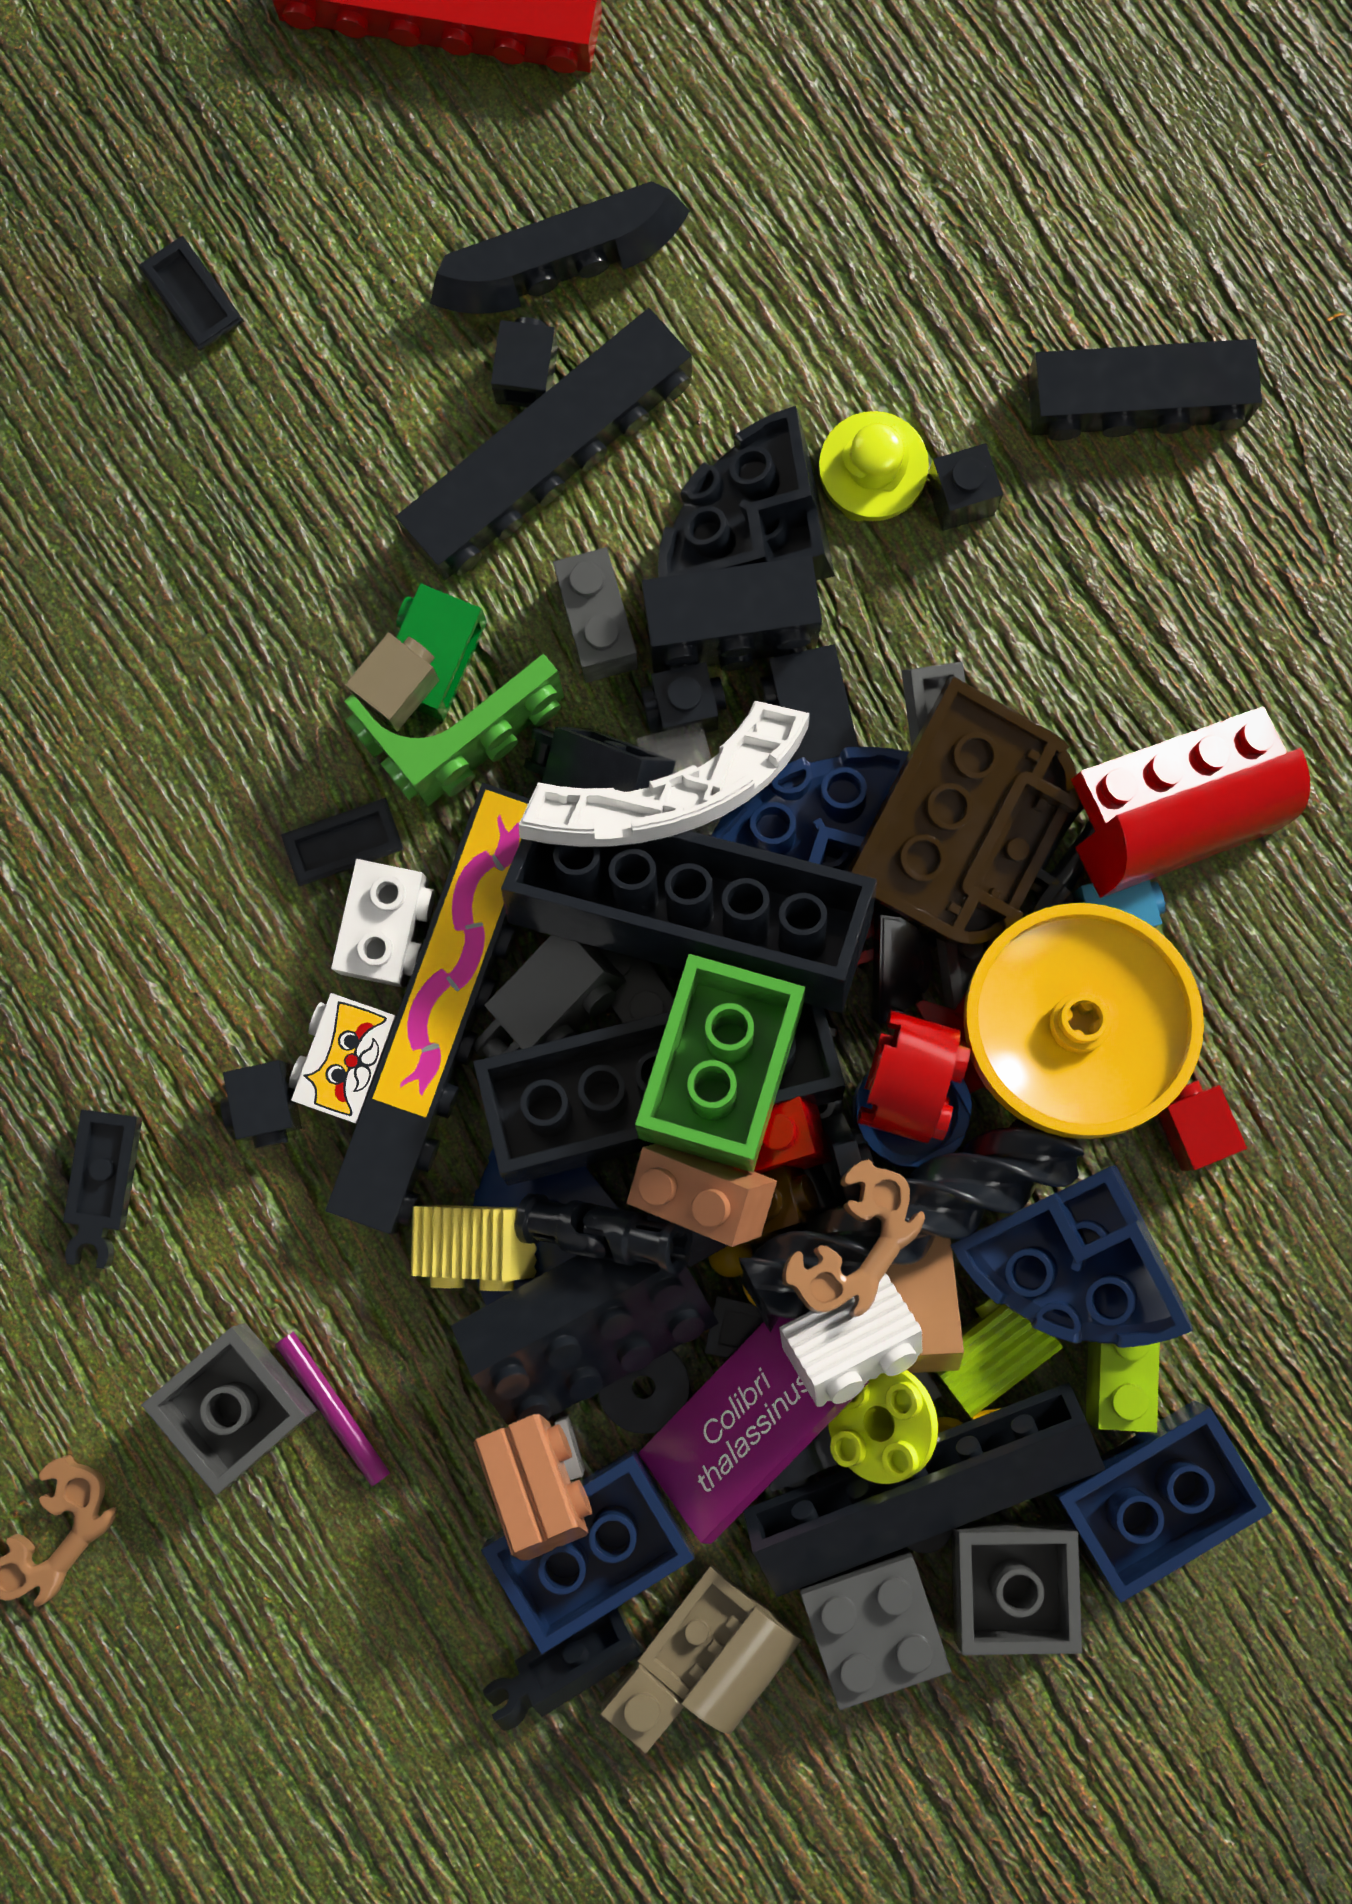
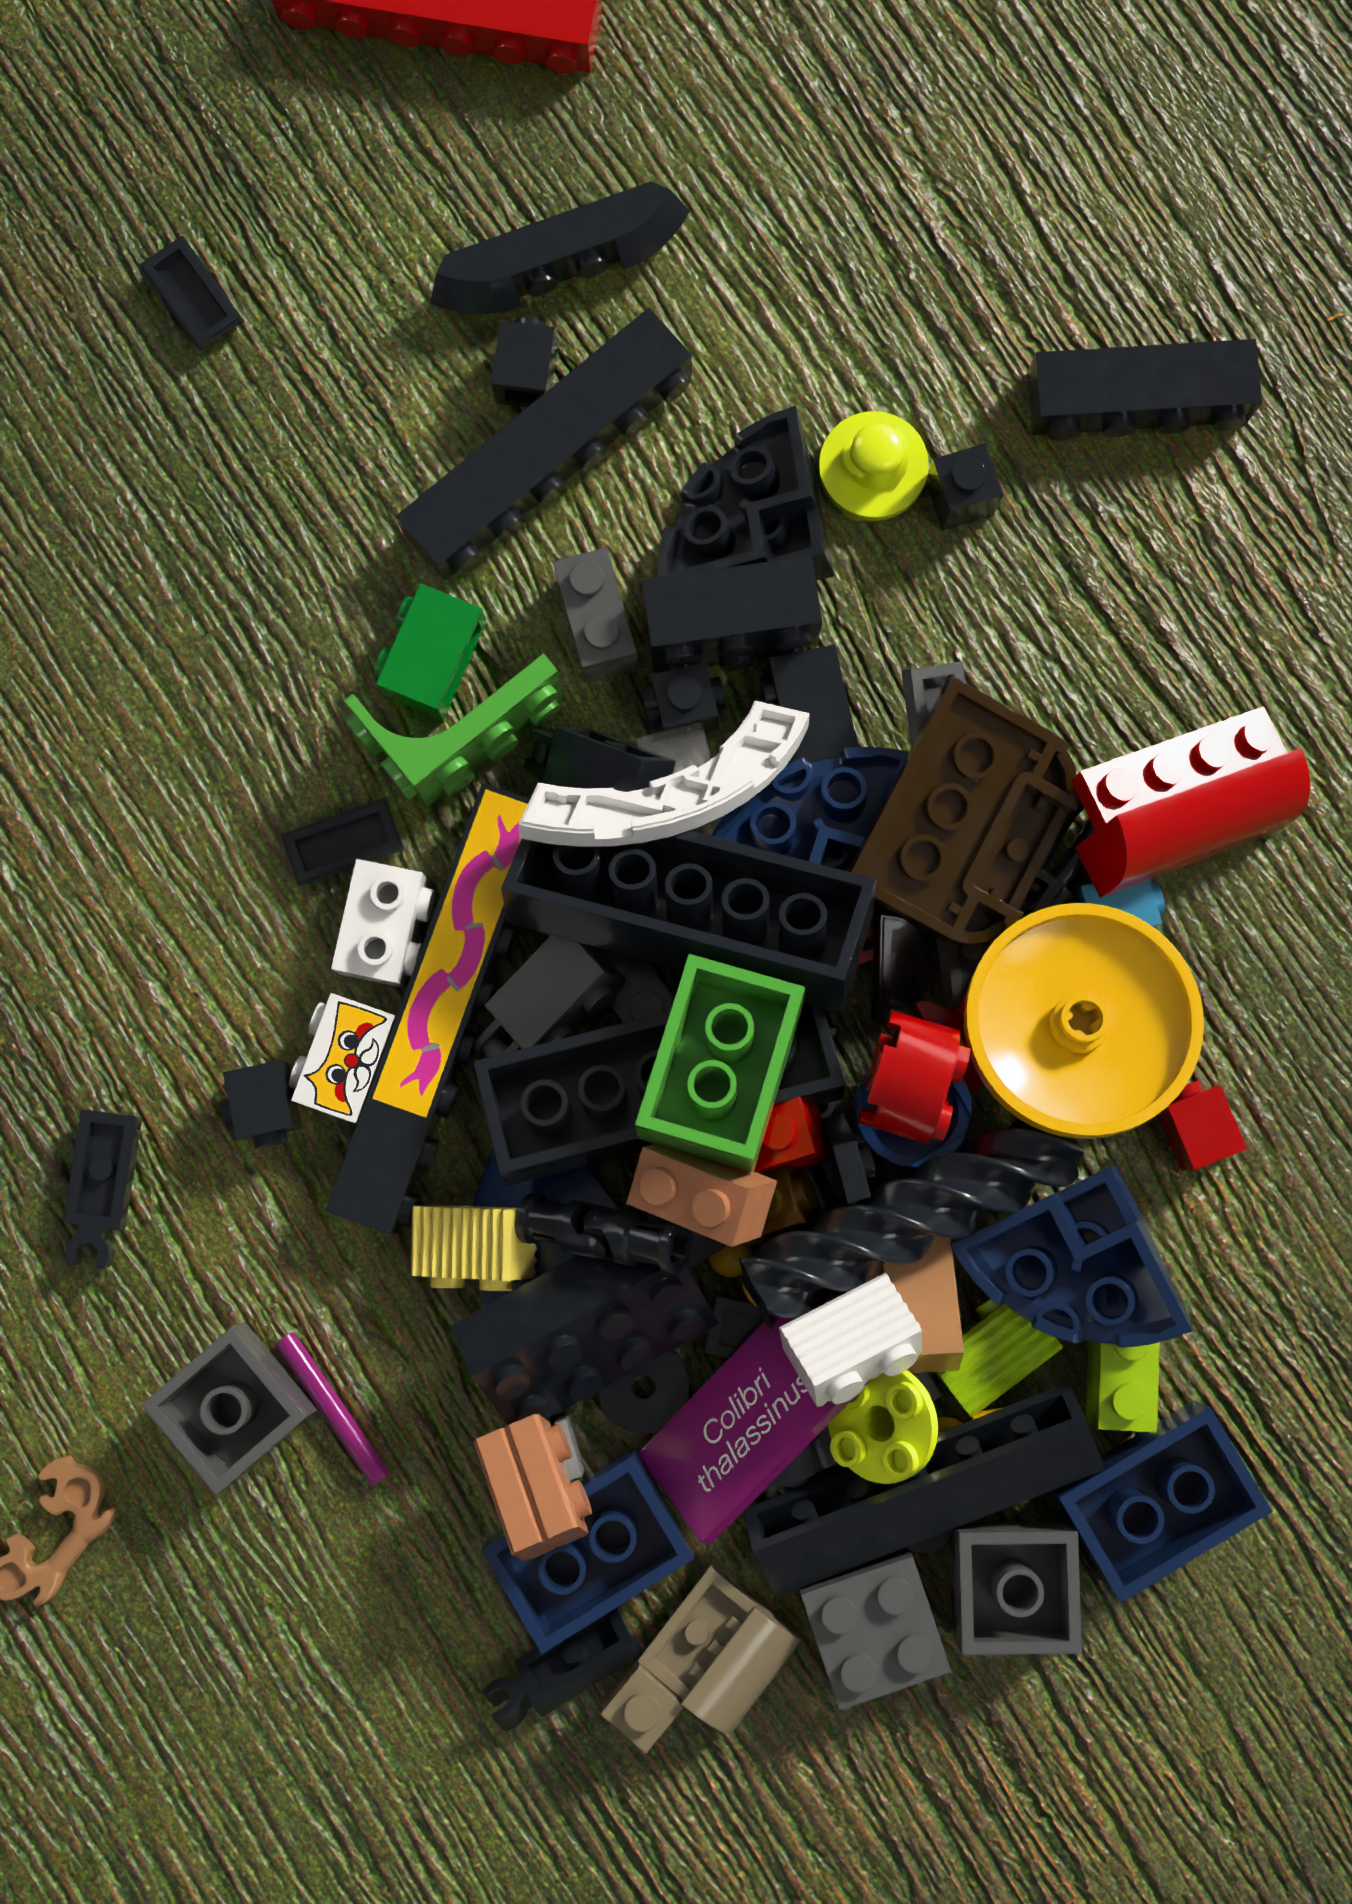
(394, 679): dark tan brick -> none
(881, 1196): medium nougat helmet -> none

